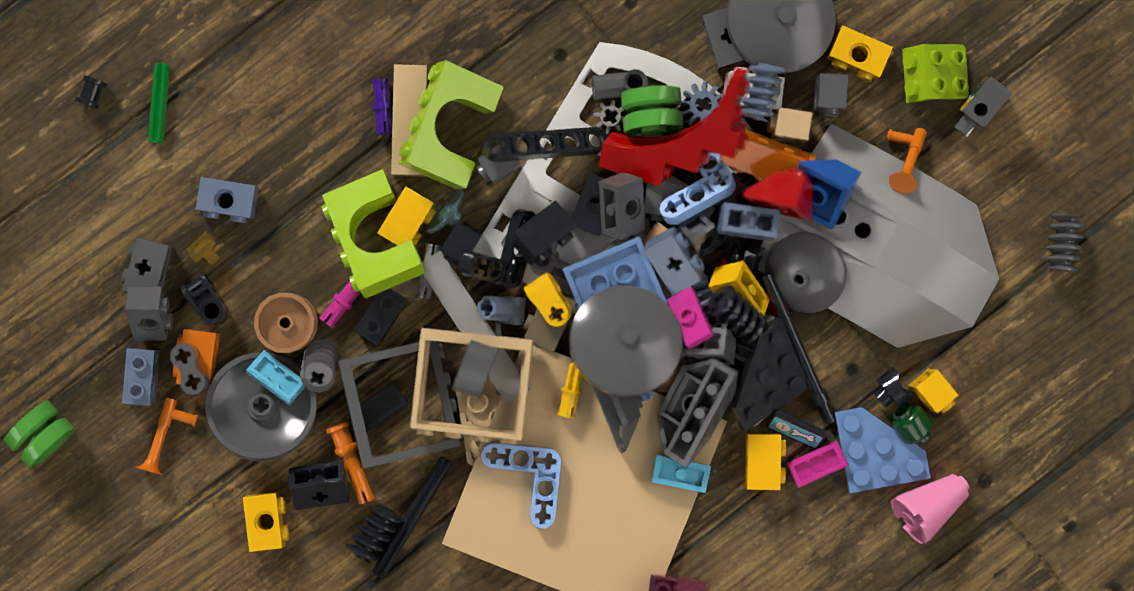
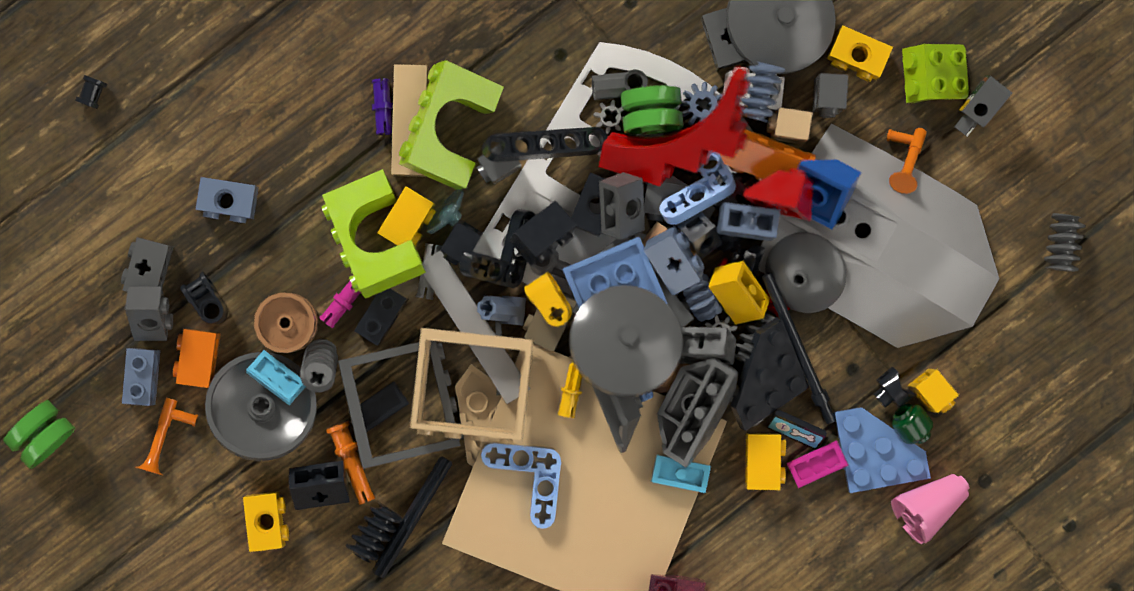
(159, 102): green axle -> none
(190, 368): dark grey axle -> none
(203, 248): clear yellow tile -> none
(475, 369): dark grey axle -> none
(691, 317): dark pink plate -> none
(738, 313): black piece -> none

